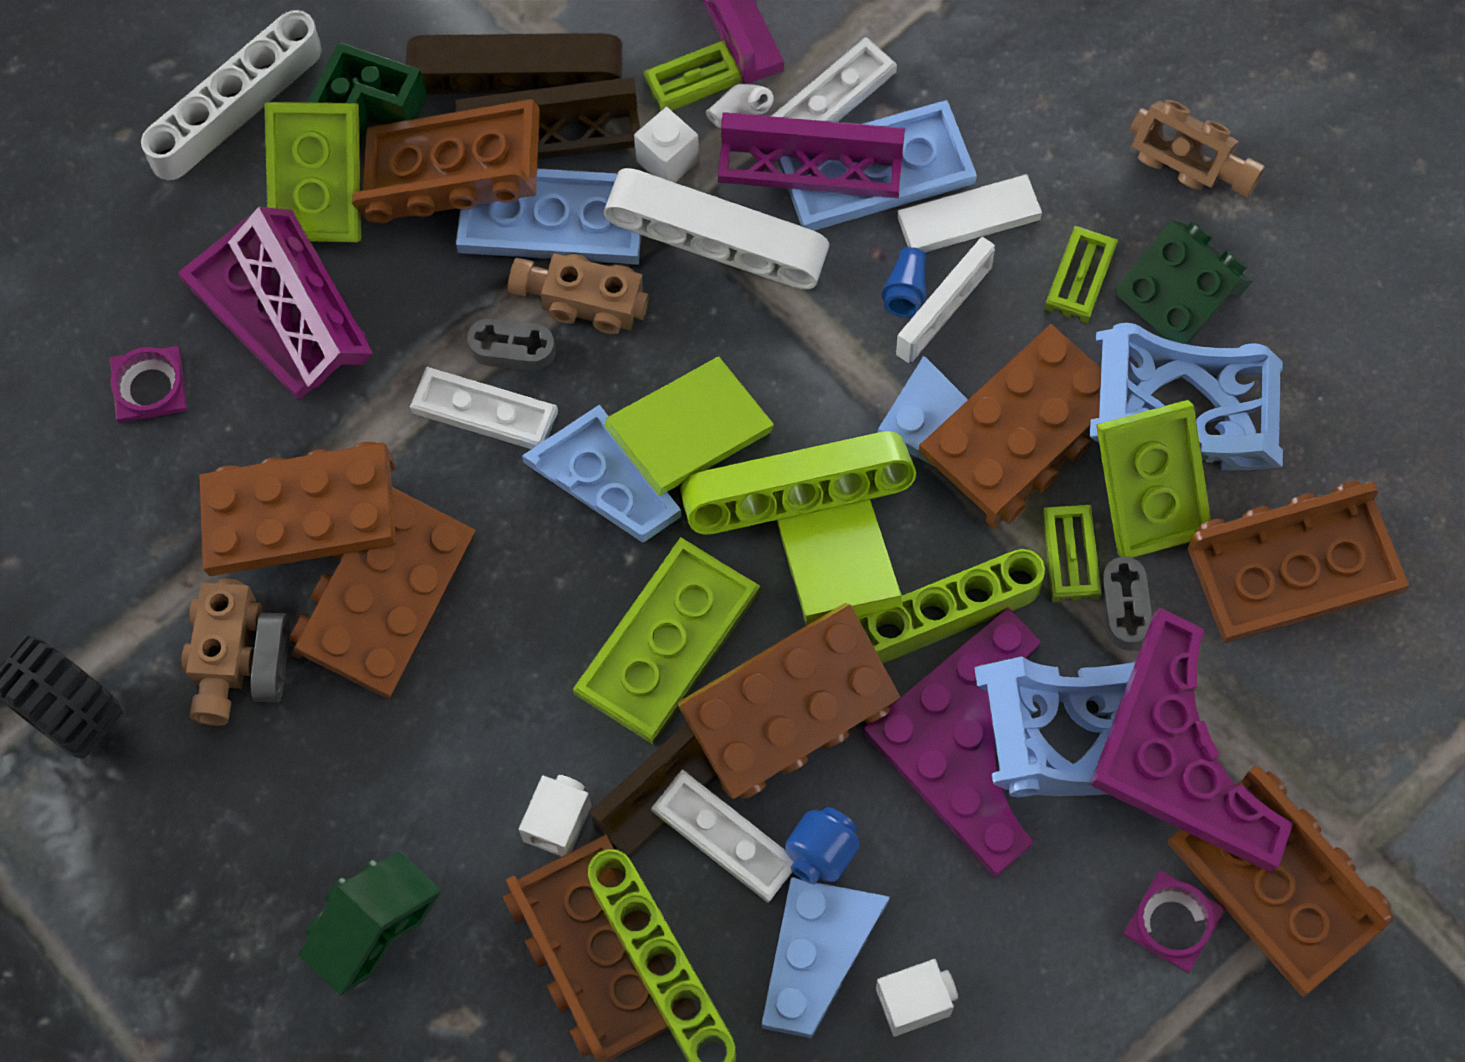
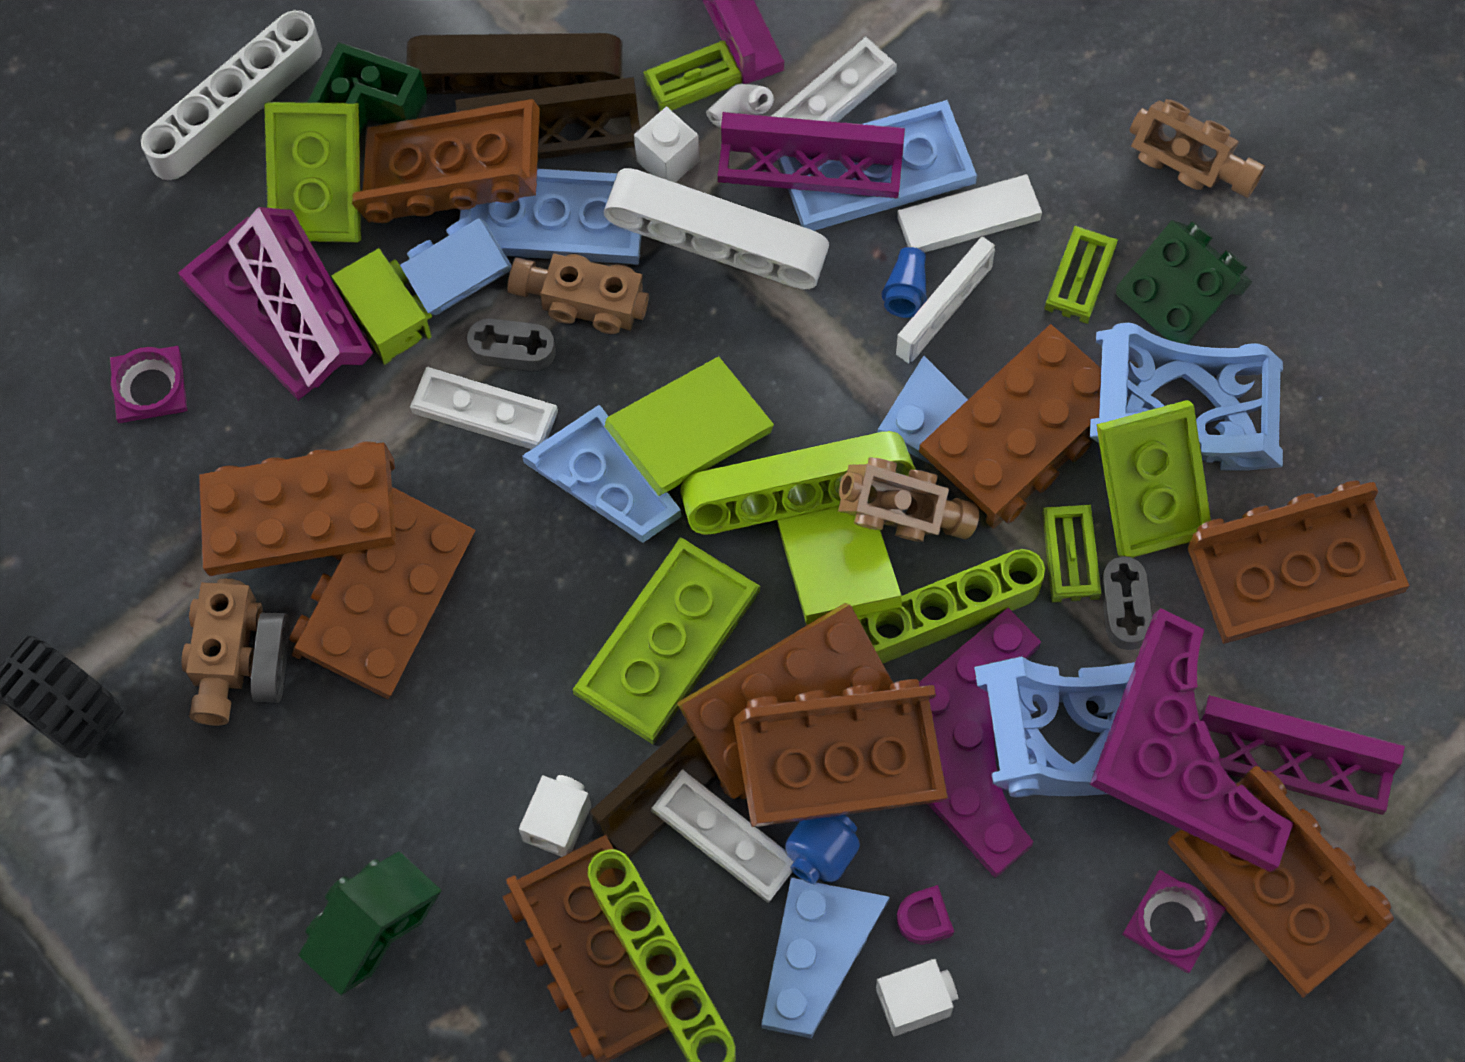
(382, 304): none -> lime hinge
(456, 265): none -> light blue brick
(839, 753): none -> dark orange bracket
(879, 495): none -> medium nougat brick
(924, 917): none -> magenta tile
(1310, 741): none -> magenta fence

